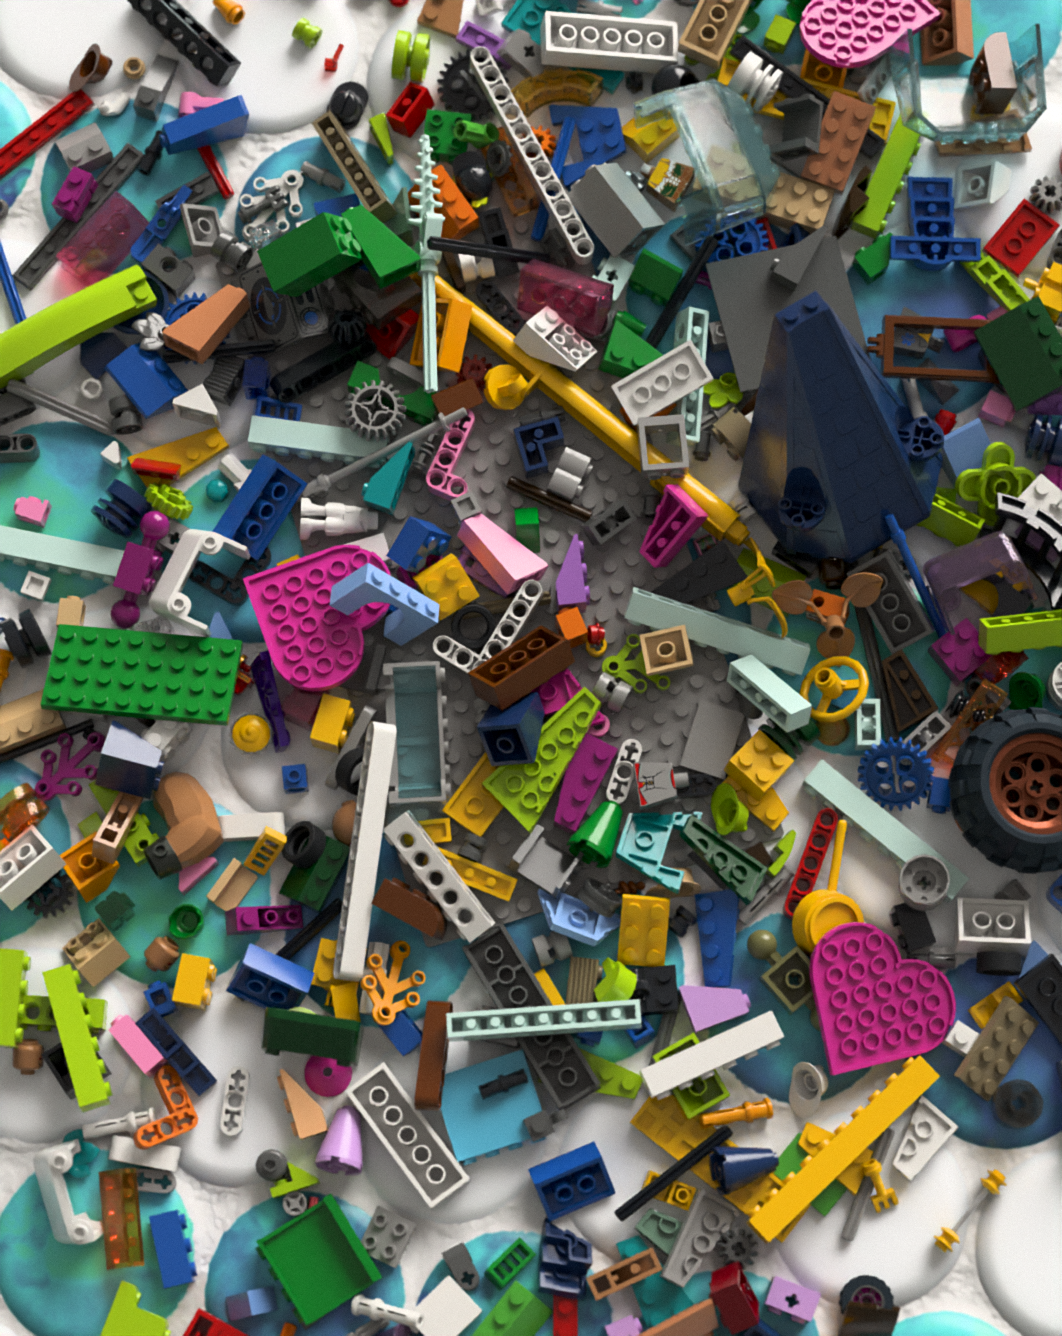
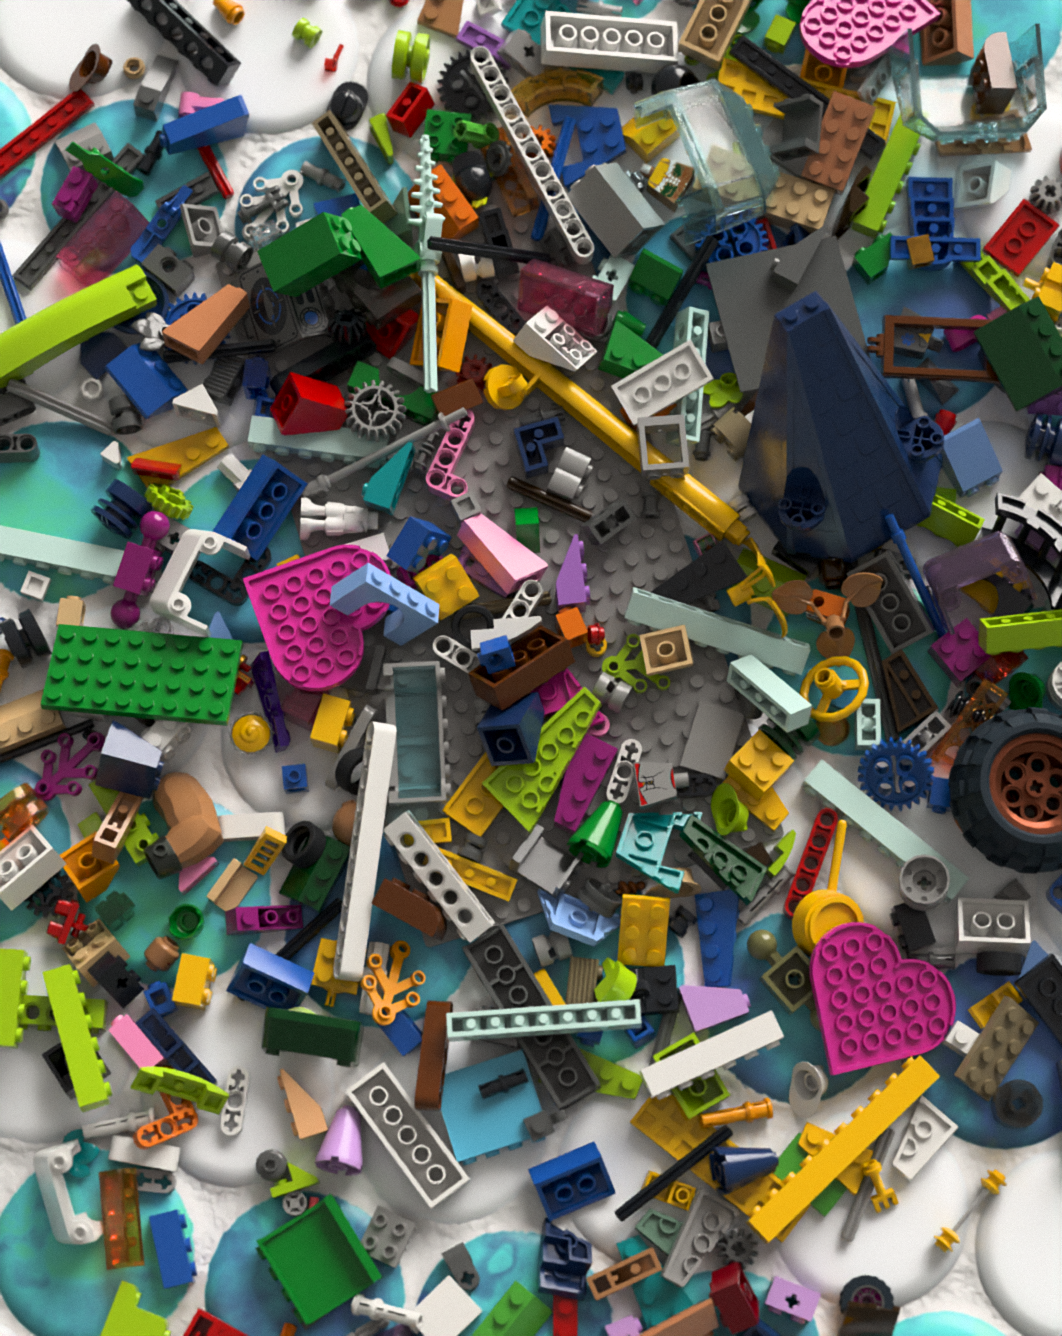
(28, 1056): medium nougat head -> none
(32, 510): bright pink brick -> none
(62, 930): none -> red hips
(115, 108): white arm -> none
(115, 175): none -> green piece
(115, 979): none -> black brick
(182, 1085): none -> lime slope
(217, 490): teal tile -> none
(251, 1303): medium blue slope -> none
(308, 406): none -> red slope
(323, 1085): dark pink dish -> none
(345, 1000): yellow slope -> none
(494, 1278): green slope -> none
(496, 646): none -> blue brick
(512, 627): none -> white slope
(672, 527): dark pink wedge -> none
(755, 82): white wheel -> none
(919, 252): none -> pearl gold panel
(994, 476): lime plant -> none
(997, 409): bright pink brick -> none

